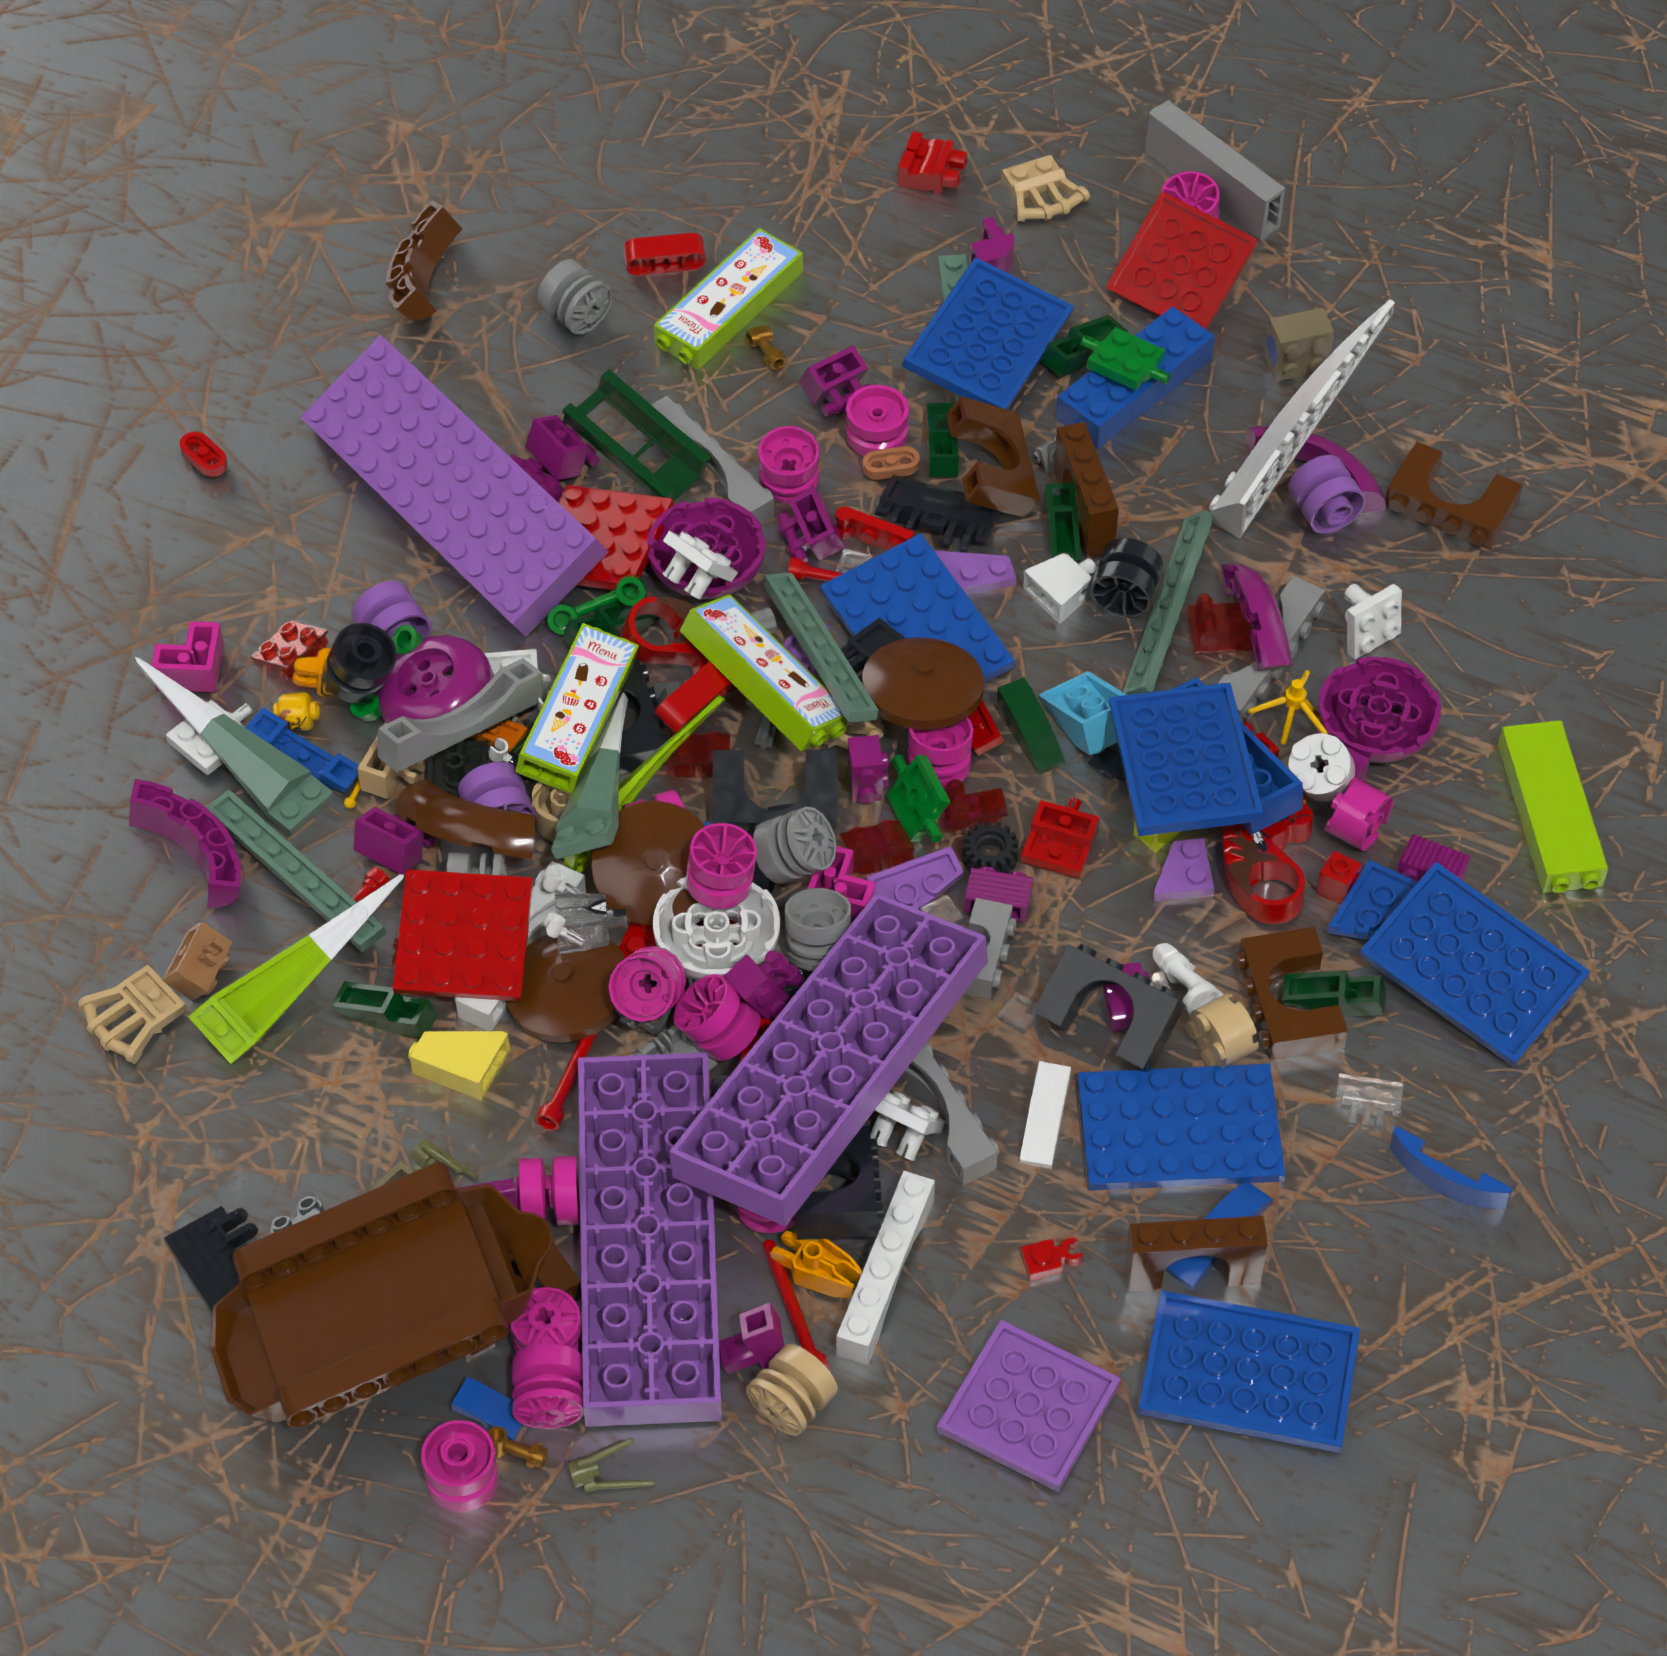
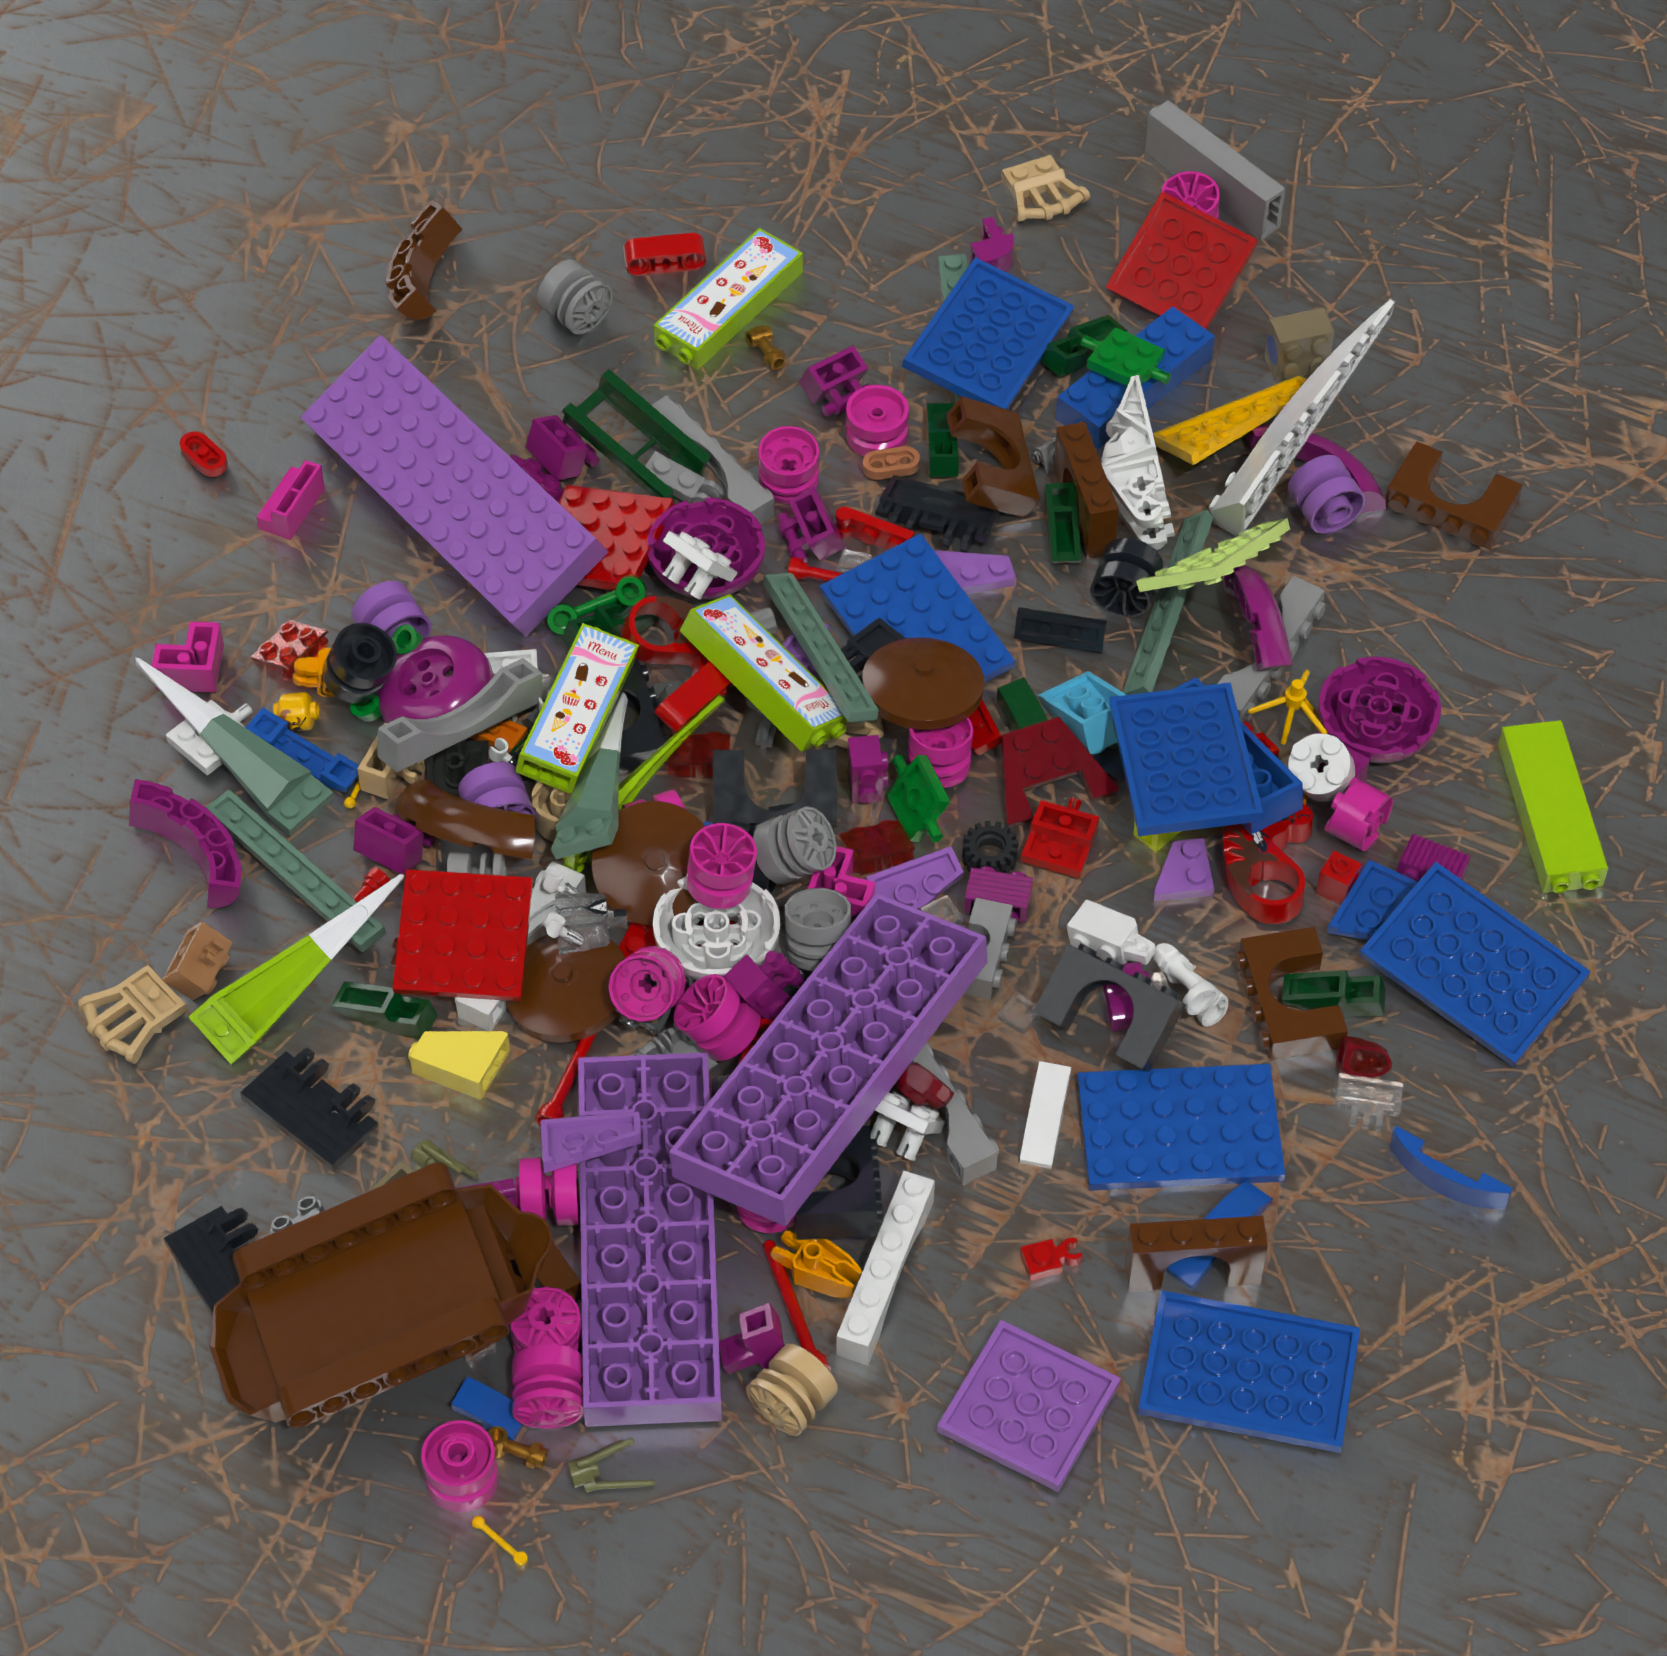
(292, 500): none -> dark pink piece
(314, 1115): none -> black hinge
(520, 1557): none -> yellow hinge
(586, 1137): none -> medium lavender wing
(683, 481): none -> light grey hinge
(924, 1087): none -> dark red rock
(928, 164): red hips -> none
(973, 807): clear red hinge -> none
(1042, 756): none -> dark red wing
(1060, 584): white torso -> none
(1060, 629): none -> black hinge
(1109, 934): none -> white hinge
(1135, 471): none -> white connector
(1210, 565): none -> yellowish green wing
(1212, 430): none -> yellow wing
(1218, 626): clear red hinge -> none
(1222, 1031): tan brick -> none
(1362, 1058): none -> rock
(1372, 618): white plate -> none

